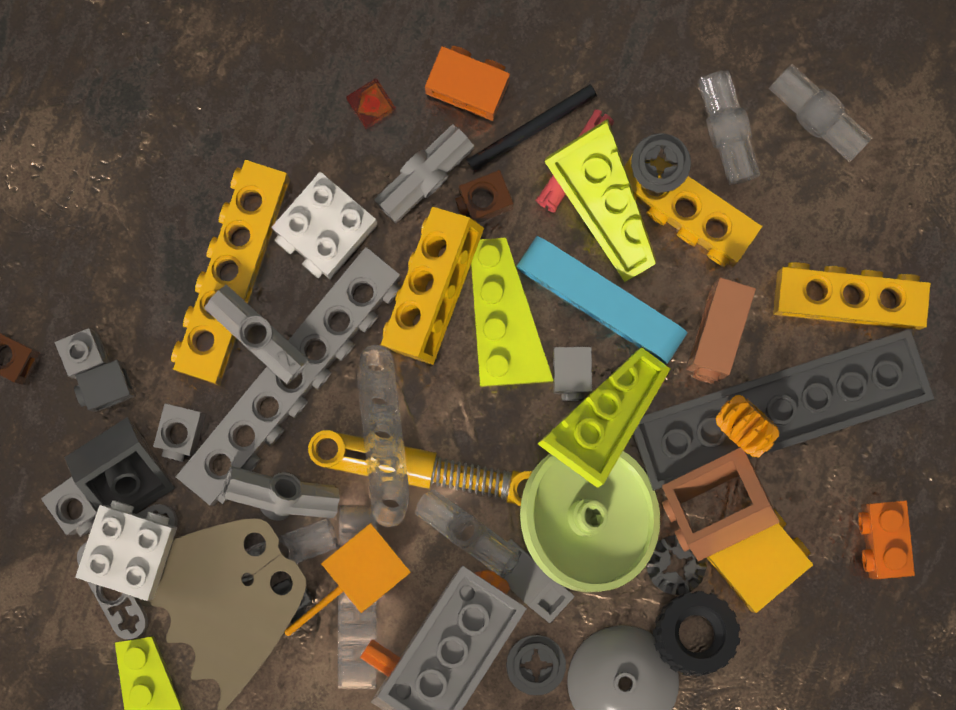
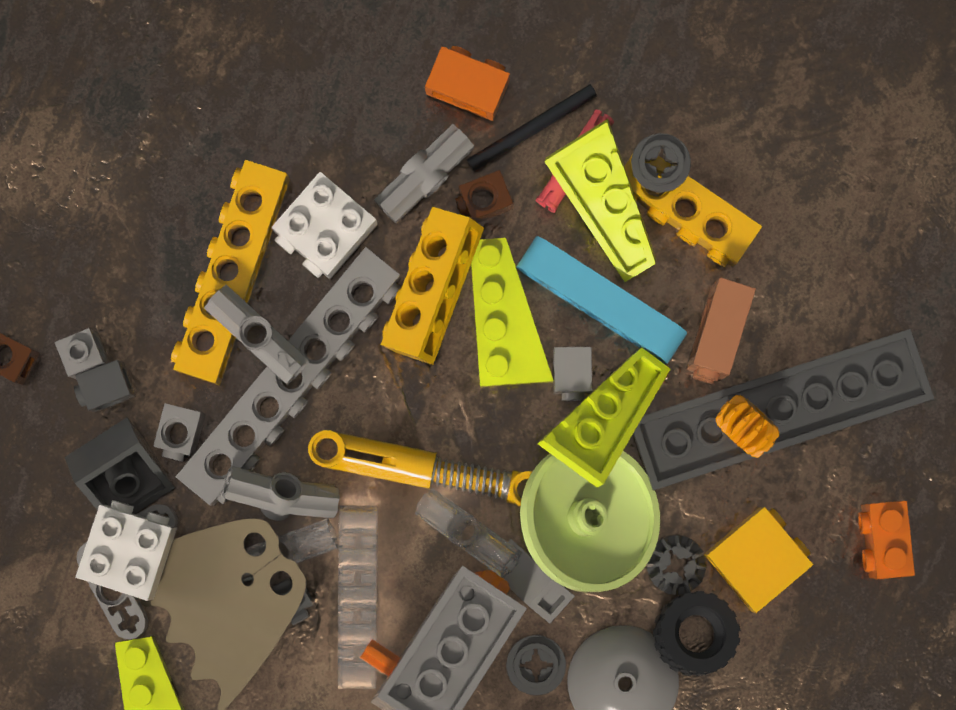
(57, 503): light grey brick -> none
(362, 569): light orange piece -> none
(370, 103): clear red tile -> none
(383, 450): clear beam -> none
(729, 127): clear piece -> none
(730, 529): nougat window -> none
(820, 113): clear piece -> none
(910, 295): yellow brick -> none

